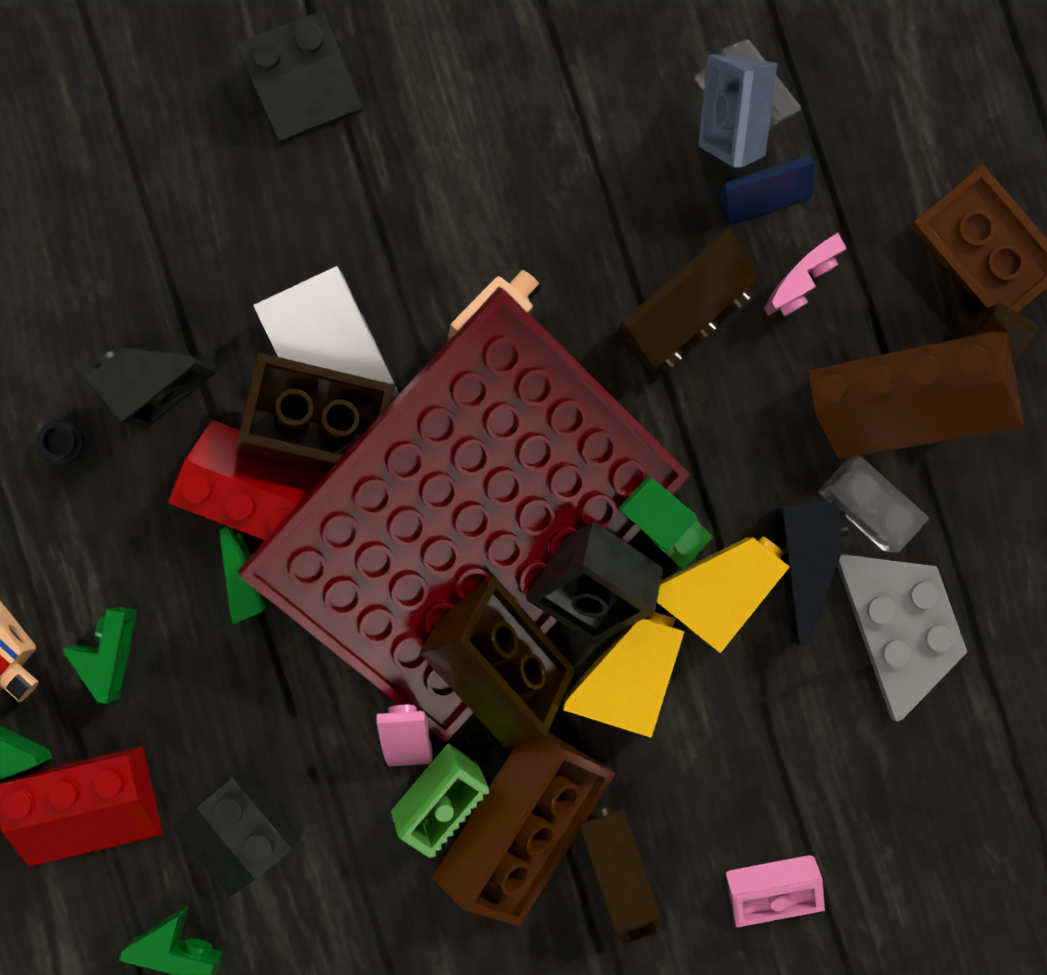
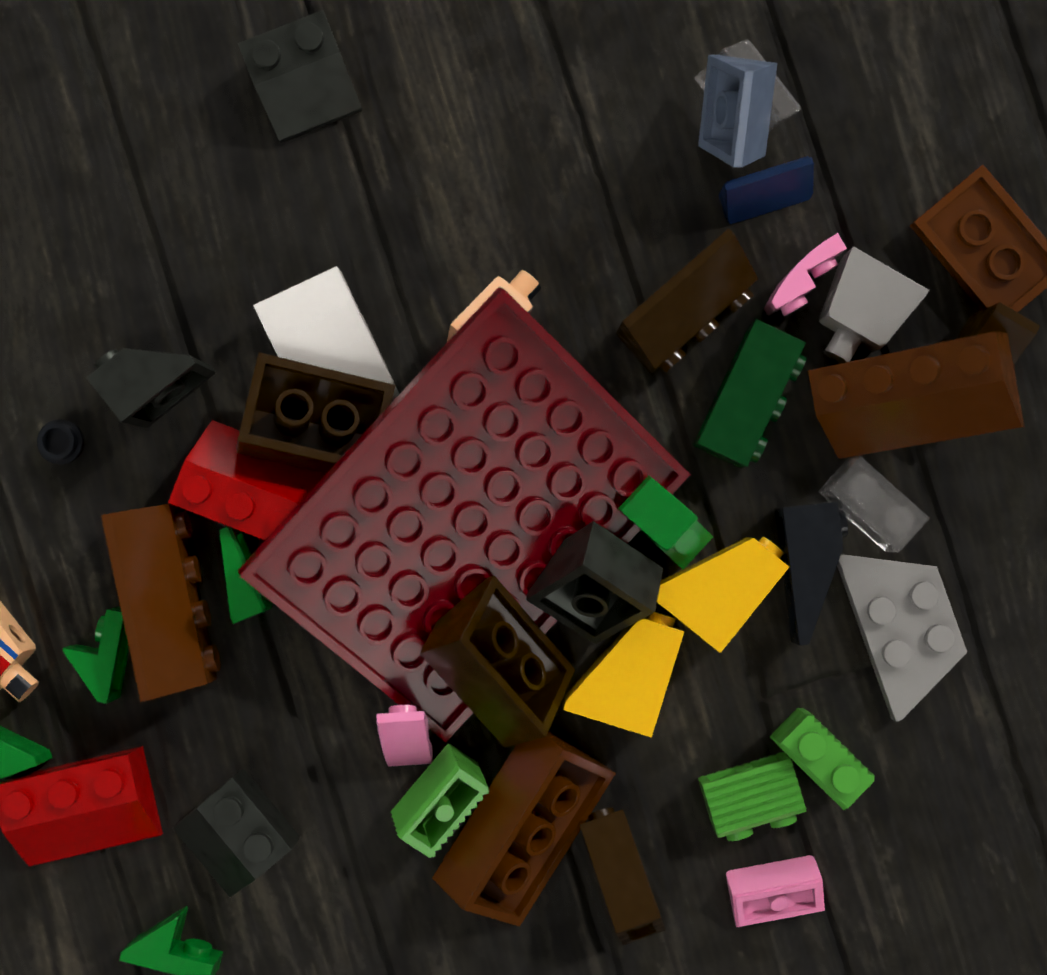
(161, 599): none -> reddish brown slope
(751, 395): none -> dark green brick
(752, 796): none -> bright green brick
(823, 757): none -> bright green brick
(866, 304): none -> light grey torso

